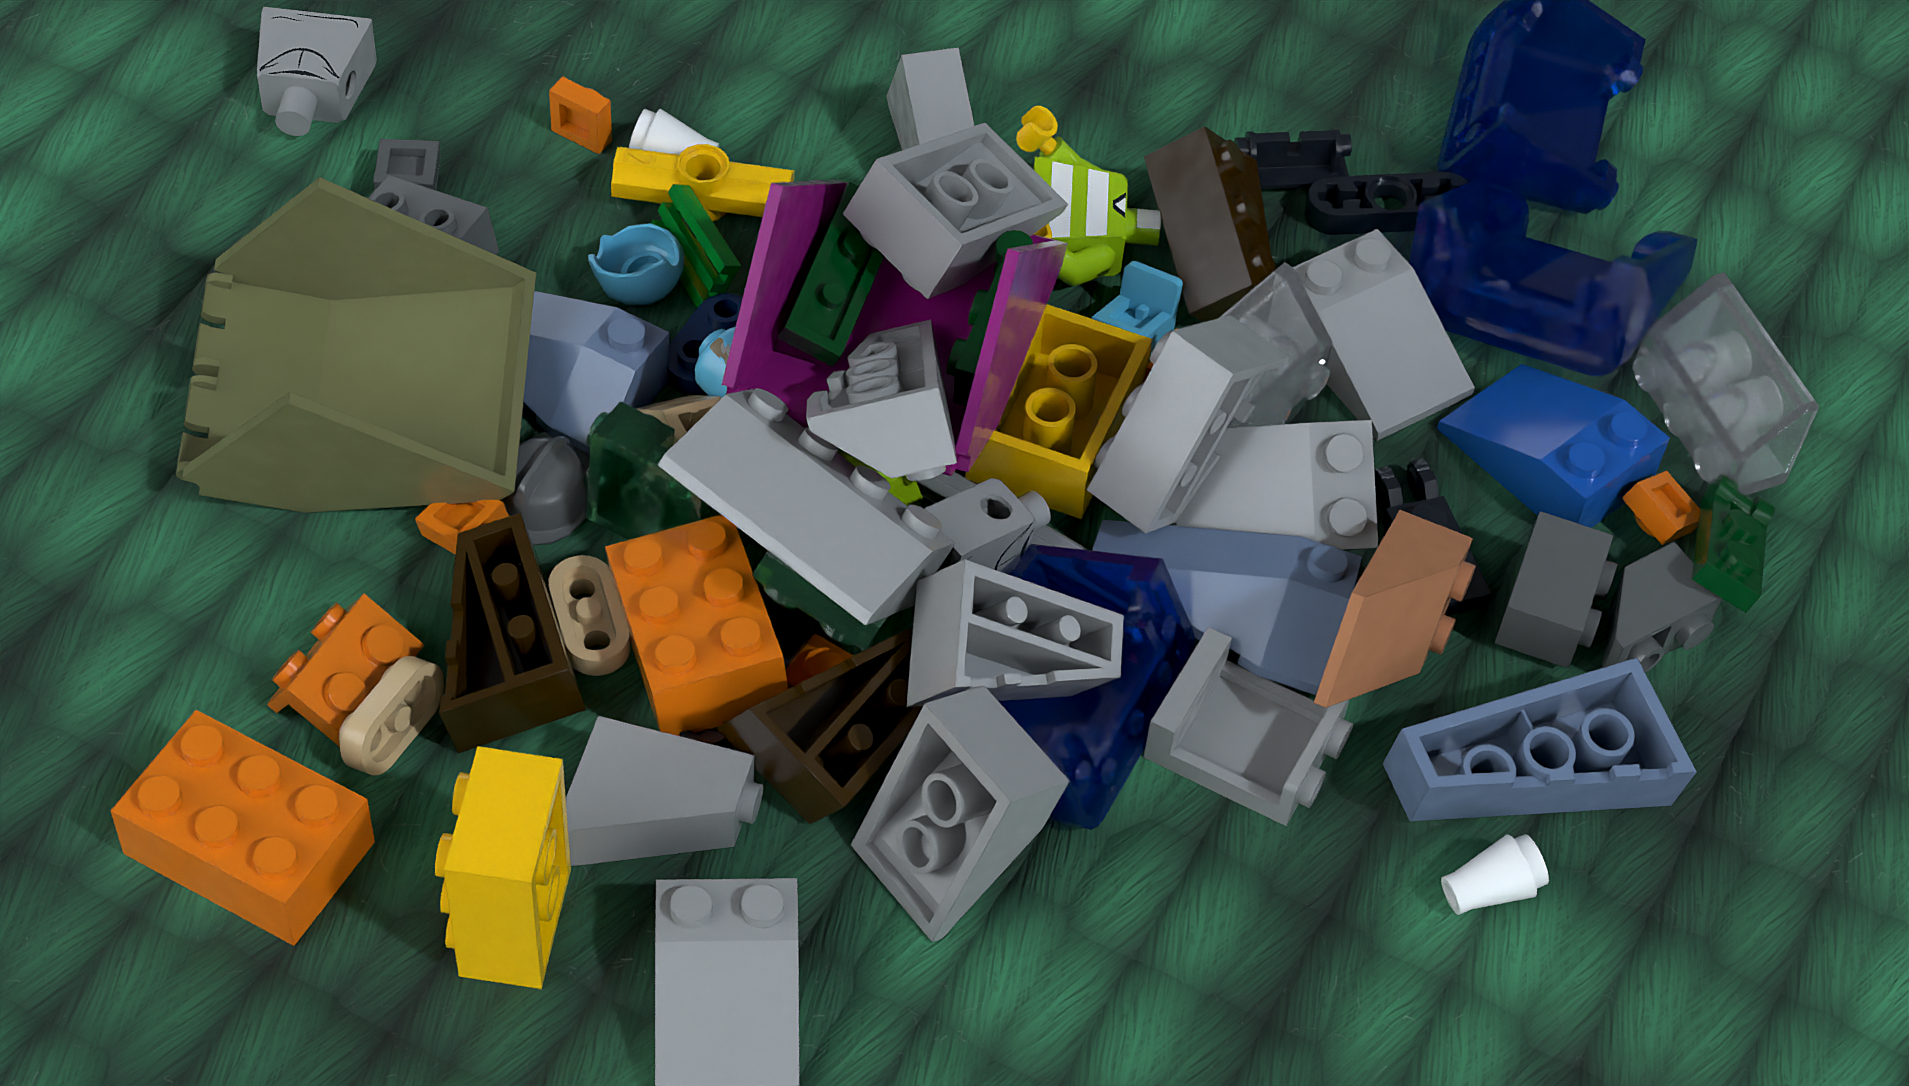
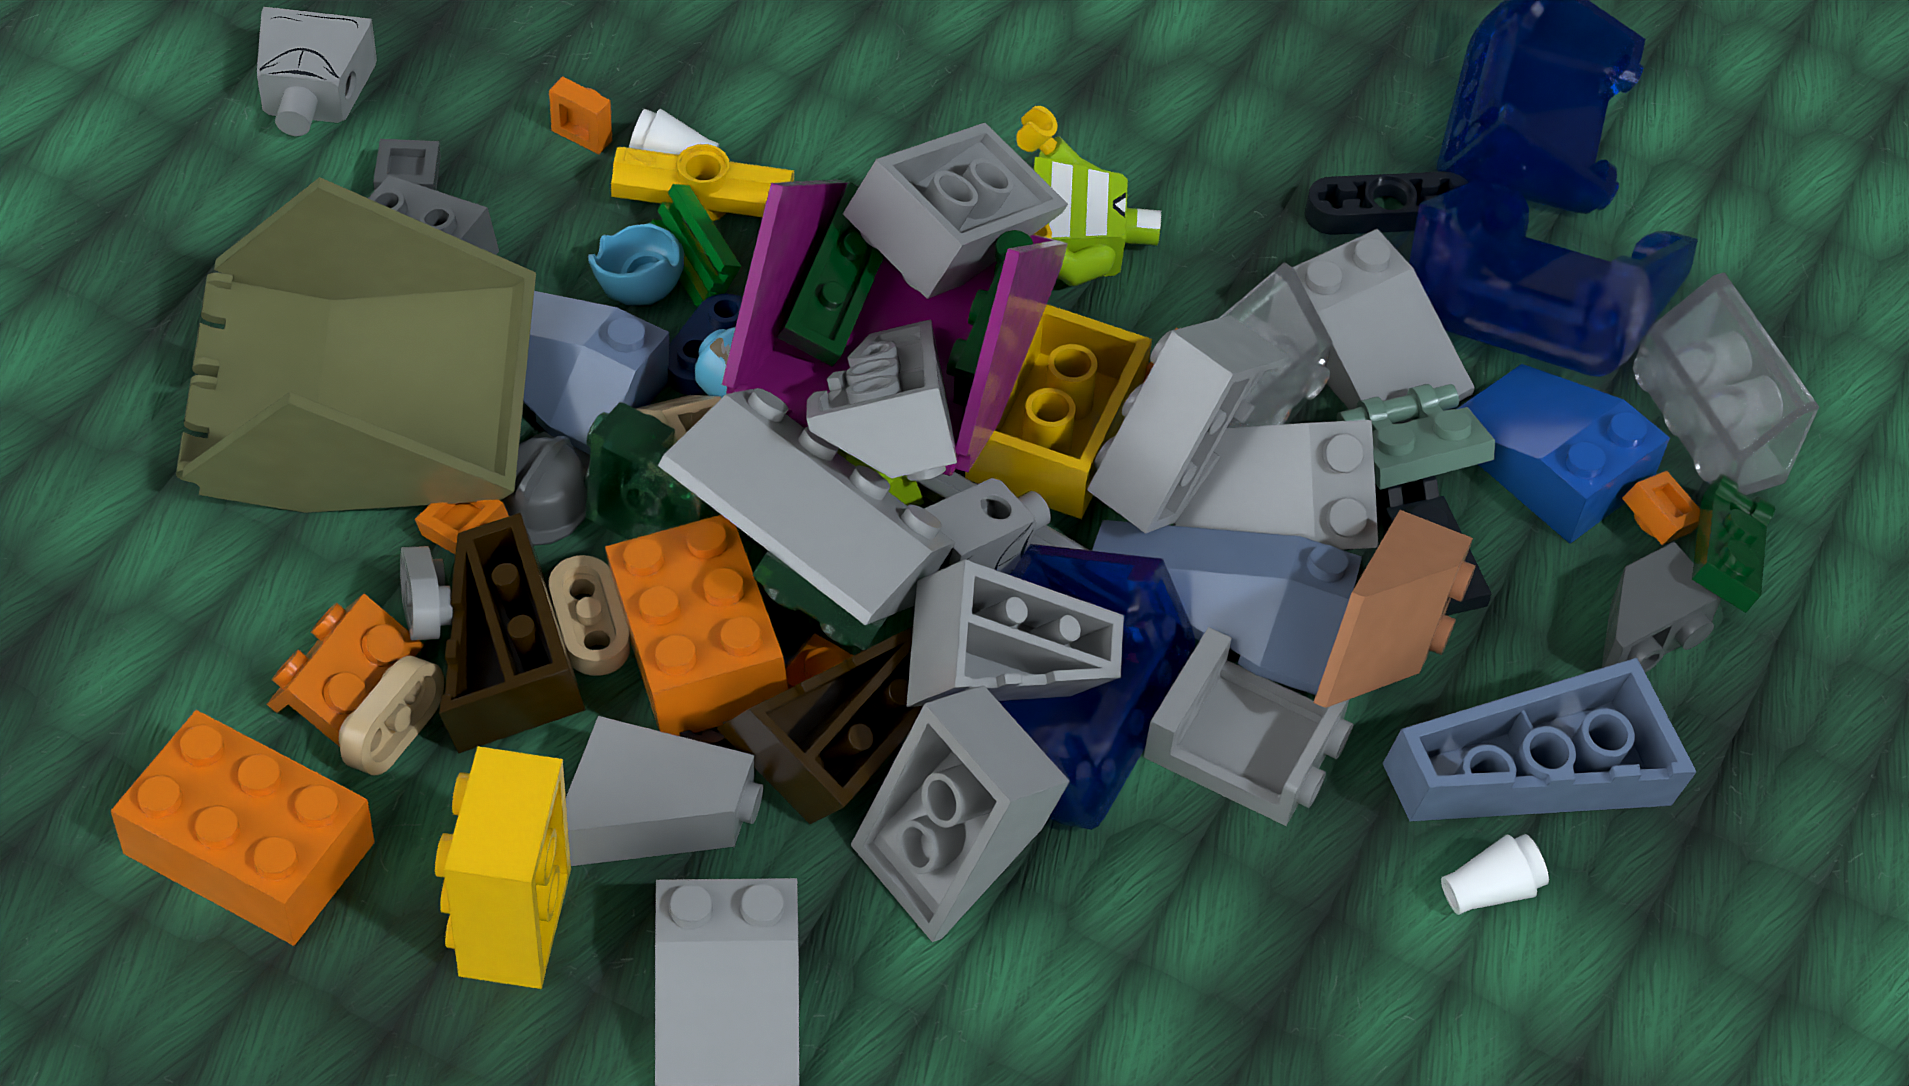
(424, 593): none -> light grey plate
(929, 97): light grey slope -> none
(1145, 302): medium azure bracket -> none
(1212, 219): dark brown wedge -> none
(1297, 163): black hinge -> none
(1428, 445): none -> sand green plate
(1556, 589): dark grey brick -> none

